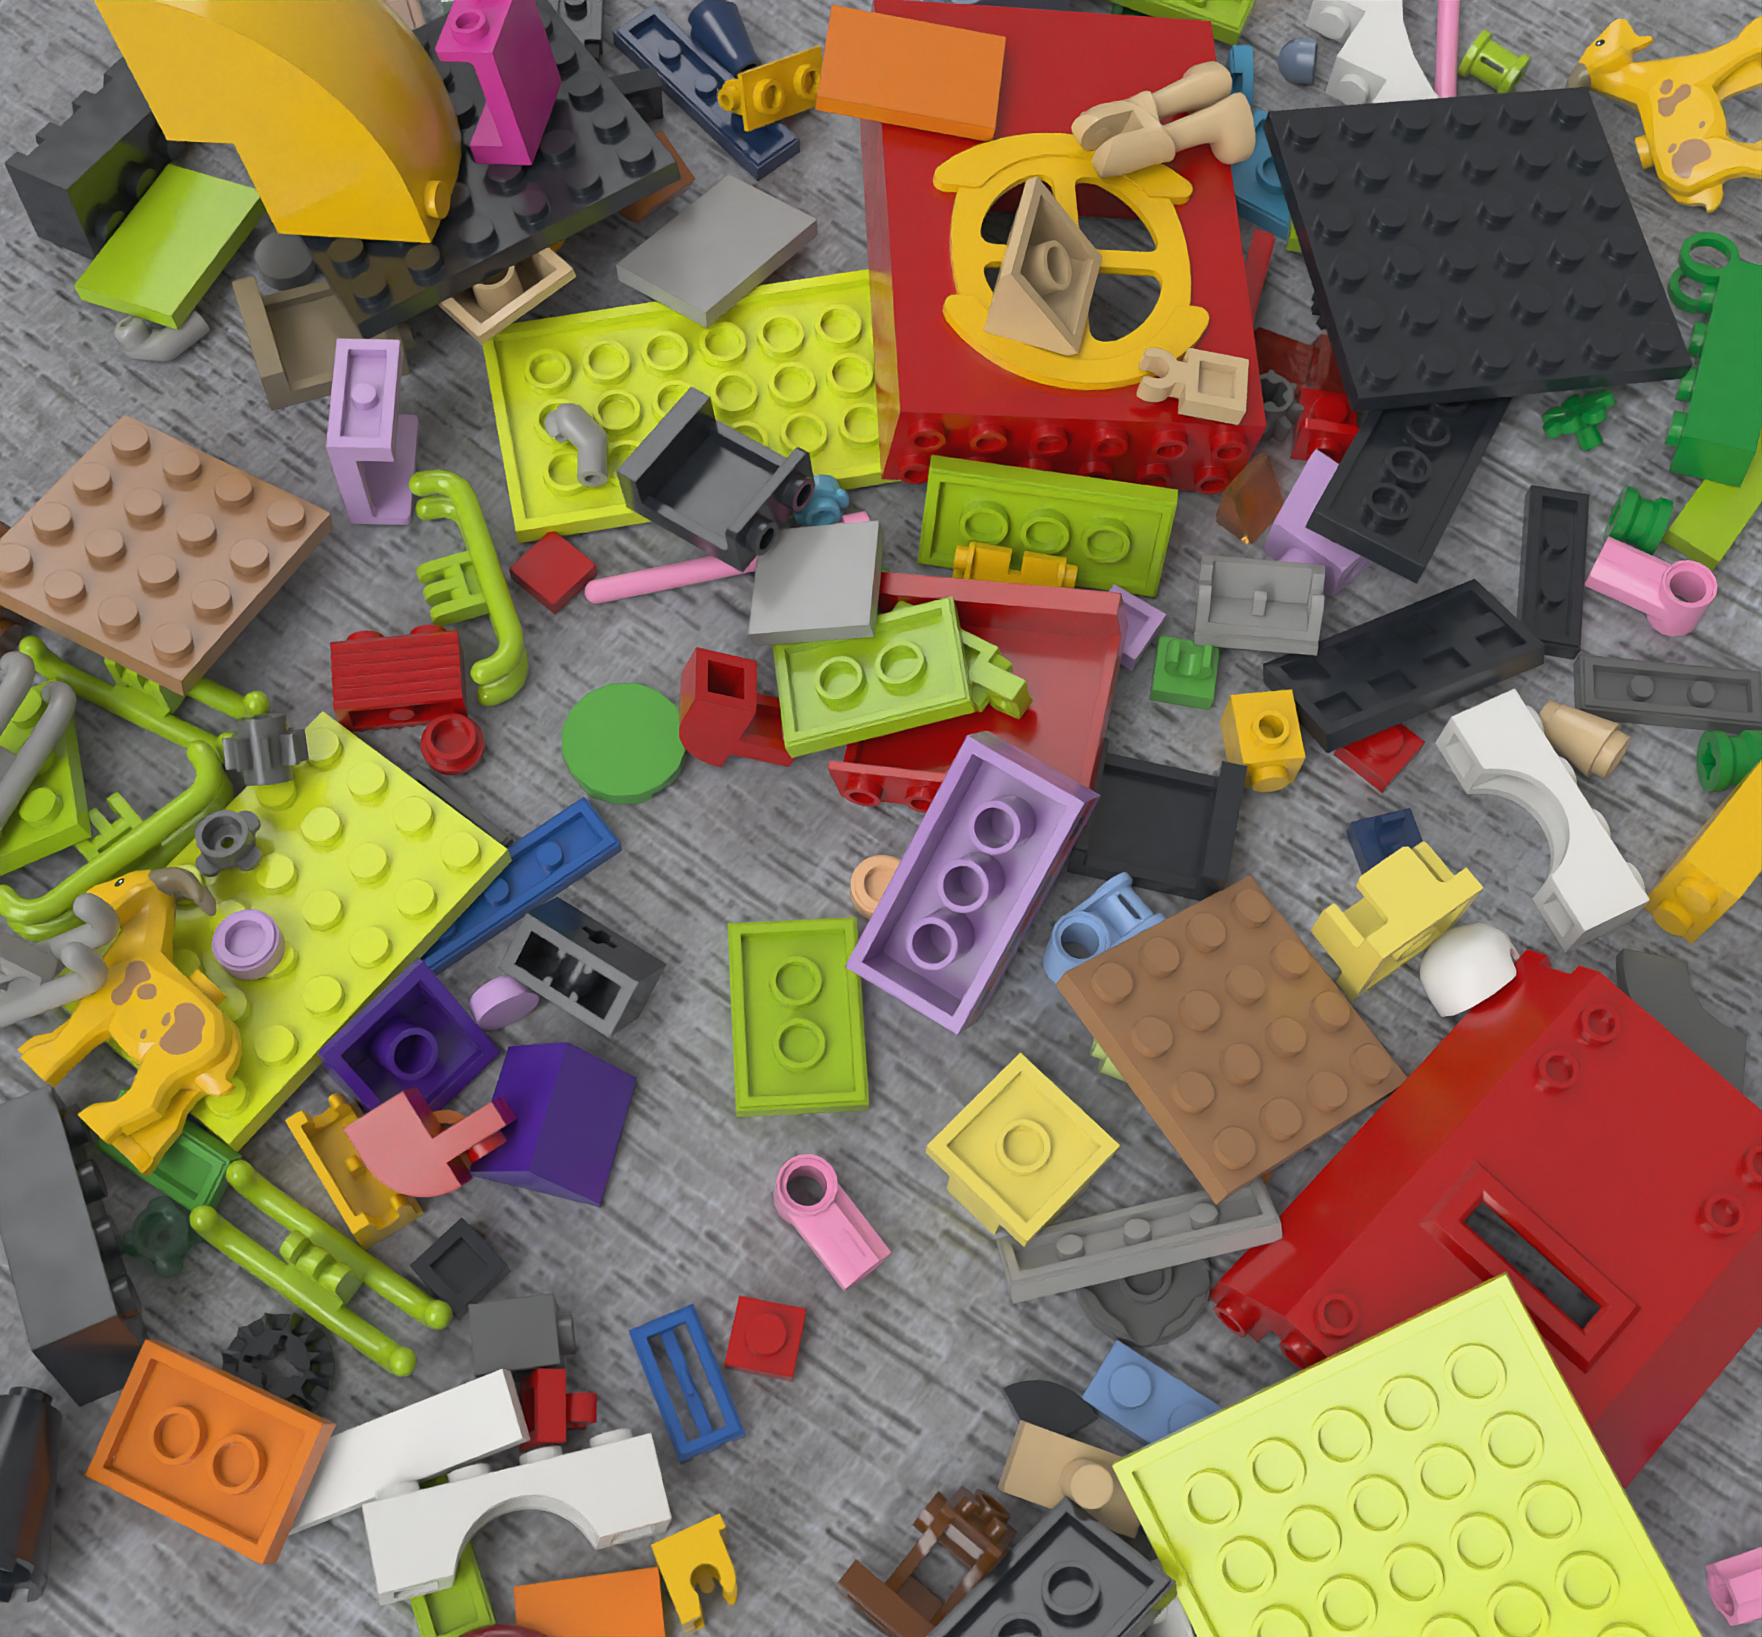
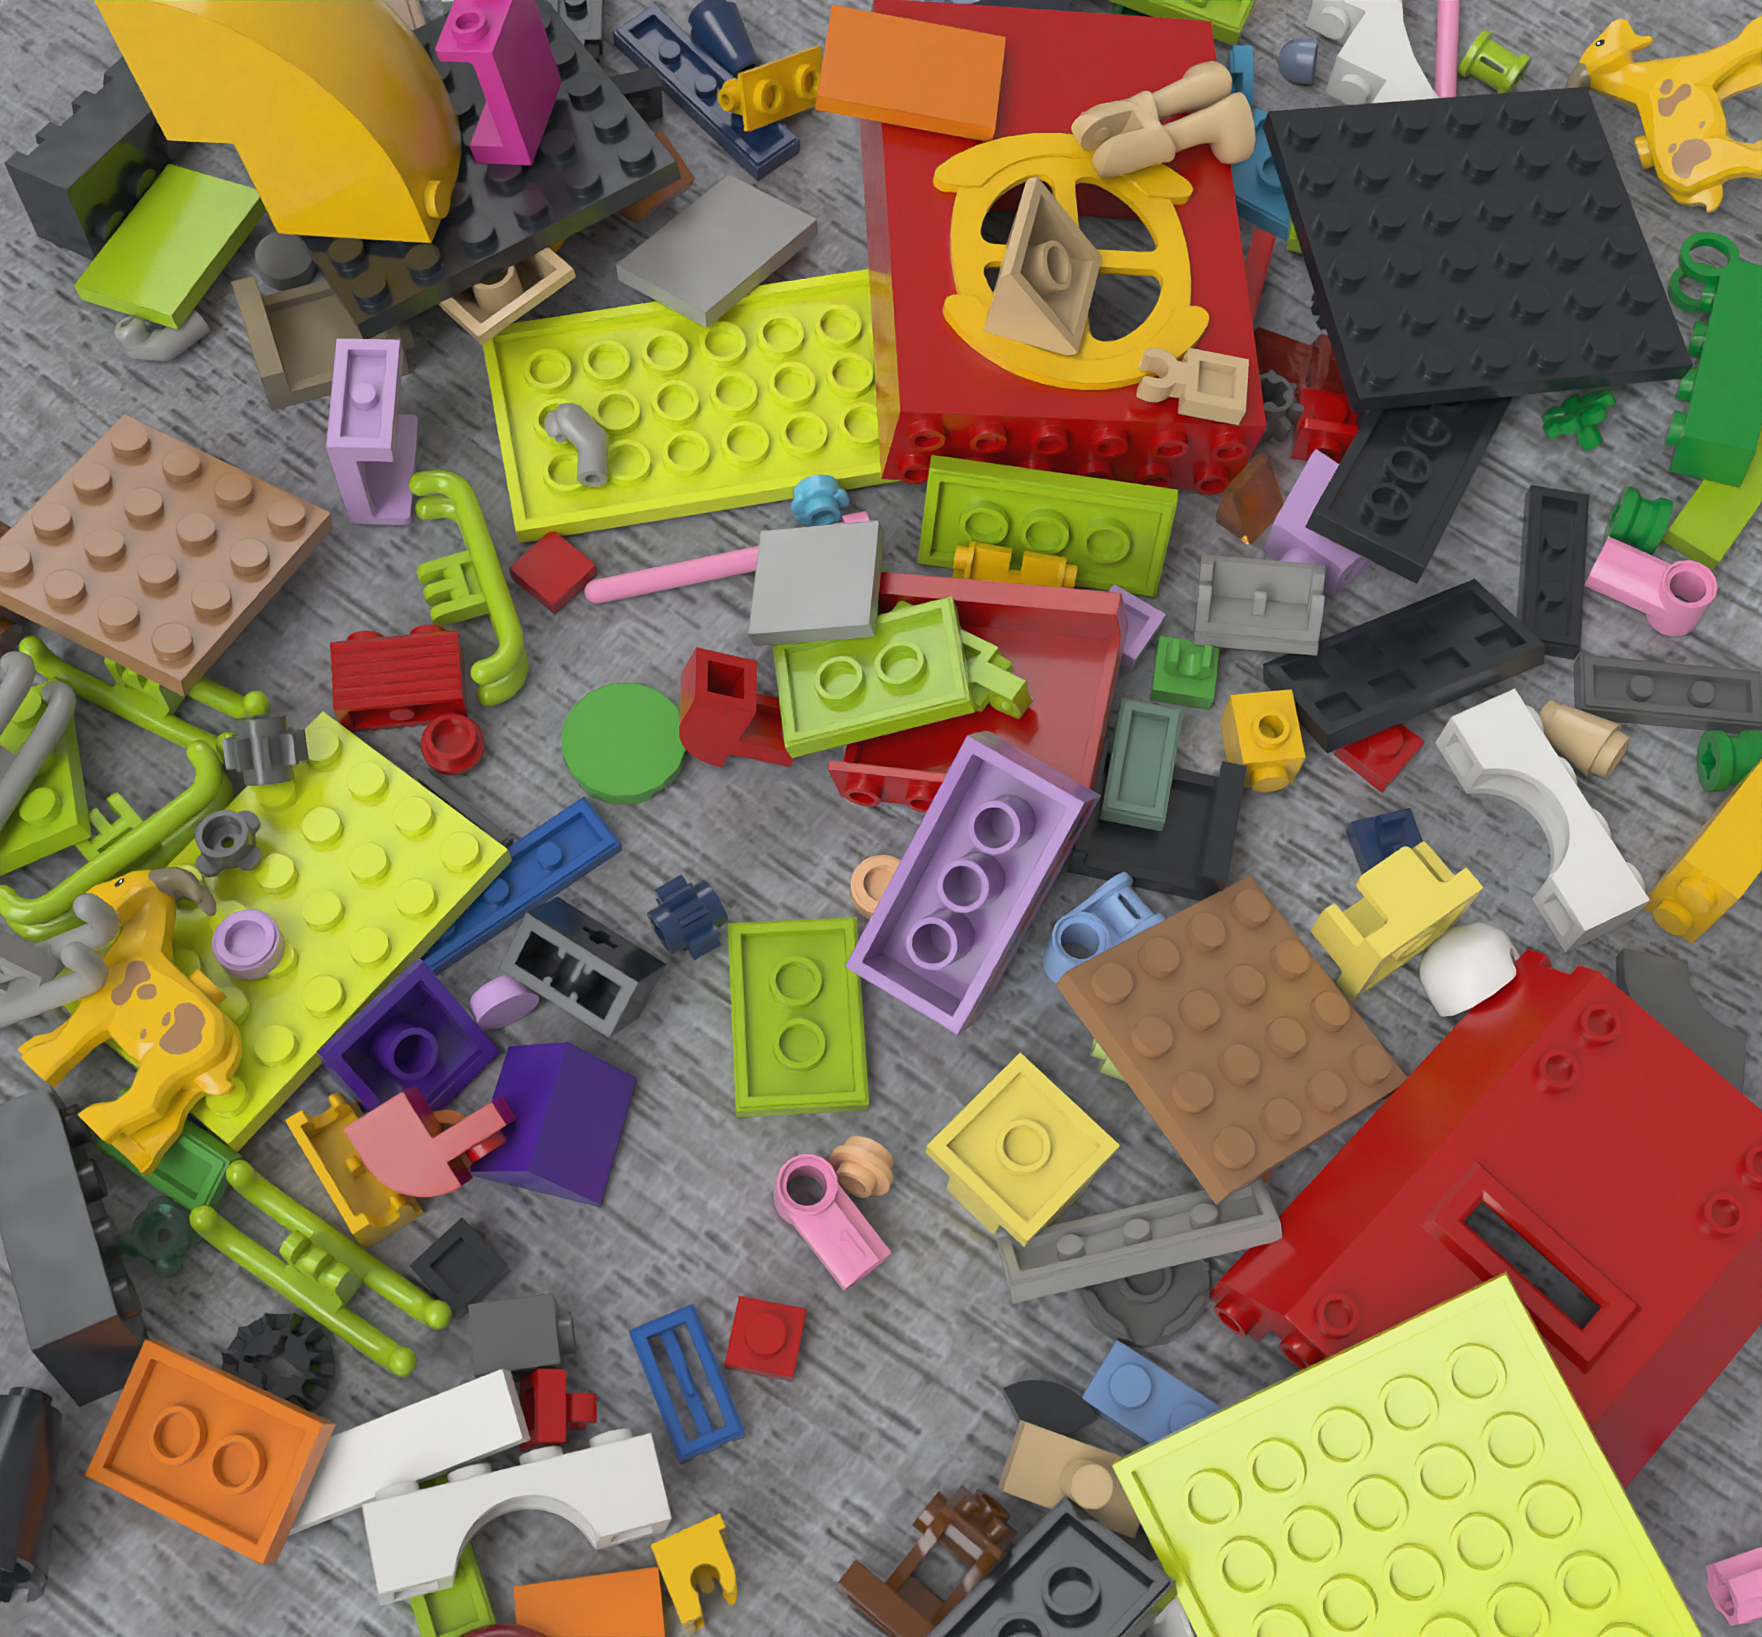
(687, 917): none -> dark blue gear
(714, 483): black panel -> none
(862, 1167): none -> light nougat plate
(1141, 764): none -> sand green tile

